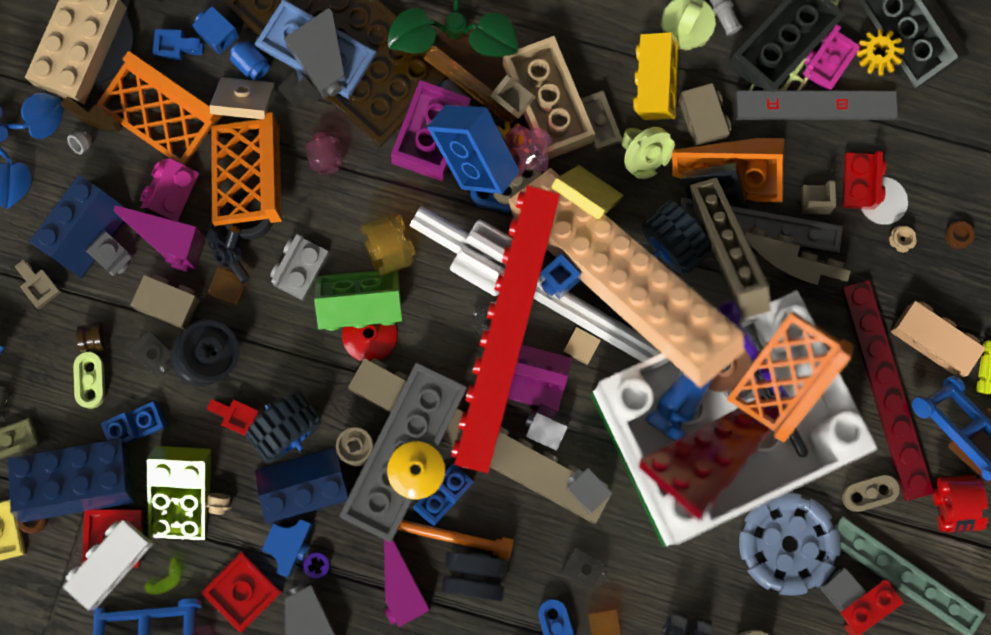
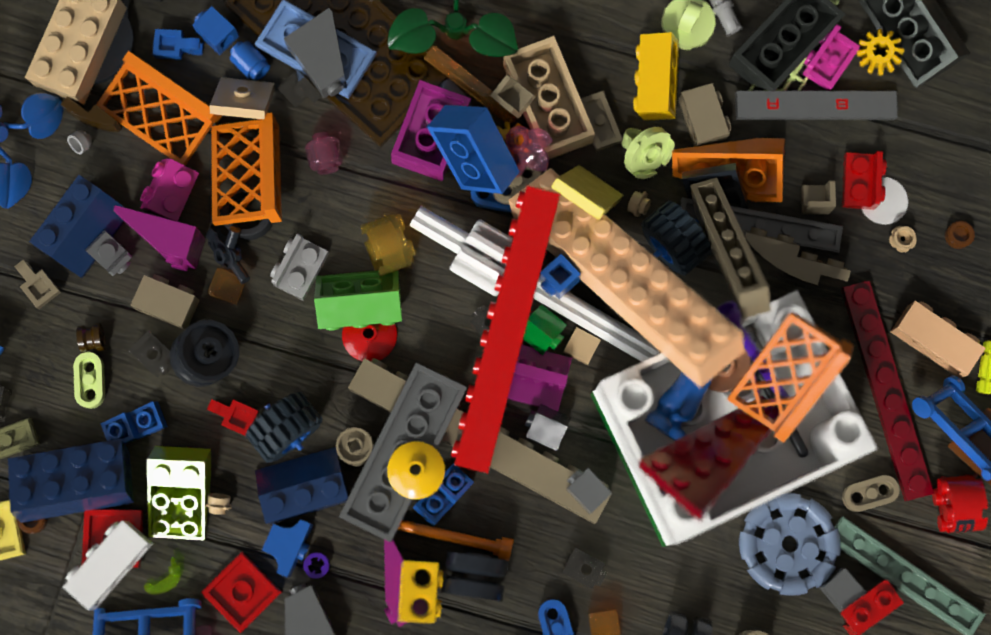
(411, 591): none -> yellow brick
(544, 330): none -> green brick
(639, 203): none -> tan plate

